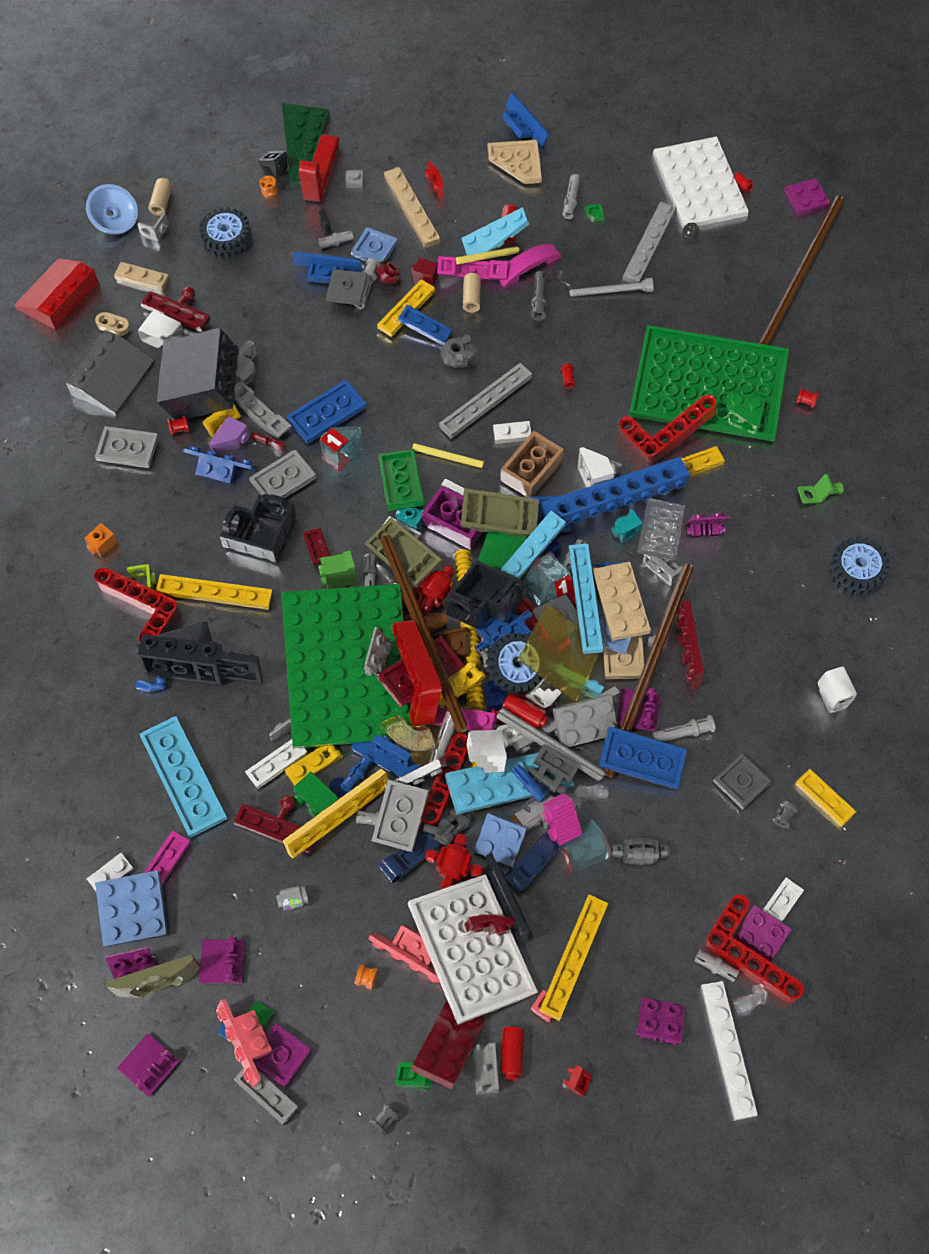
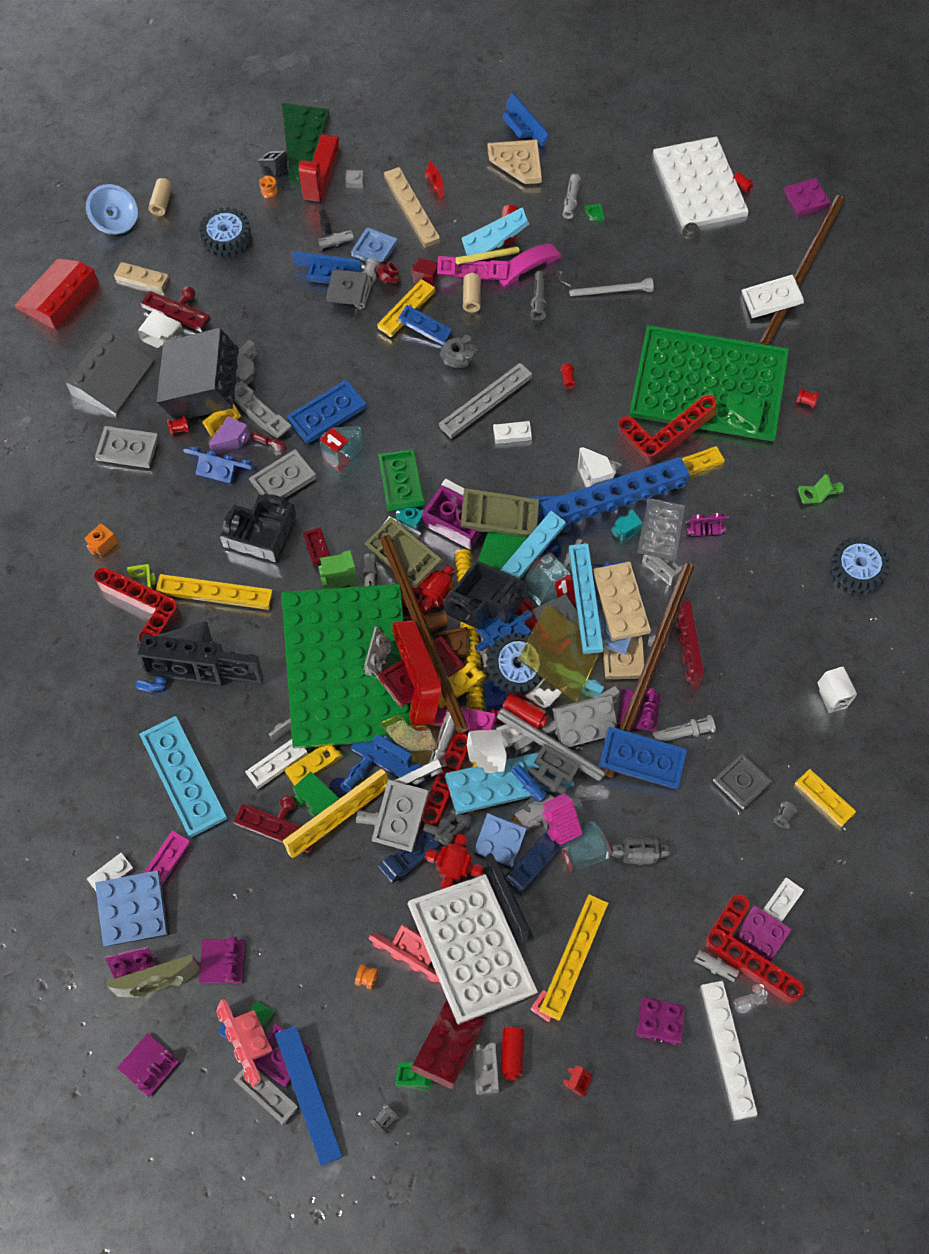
(115, 324): tan plate -> none
(156, 231): light grey bracket -> none
(292, 898): light grey brick -> none
(308, 1095): none -> blue tile
(447, 455): light yellow bar -> none
(494, 924): dark red slope -> none
(532, 464): medium nougat brick -> none
(649, 243): light grey plate -> none
(772, 296): none -> white tile

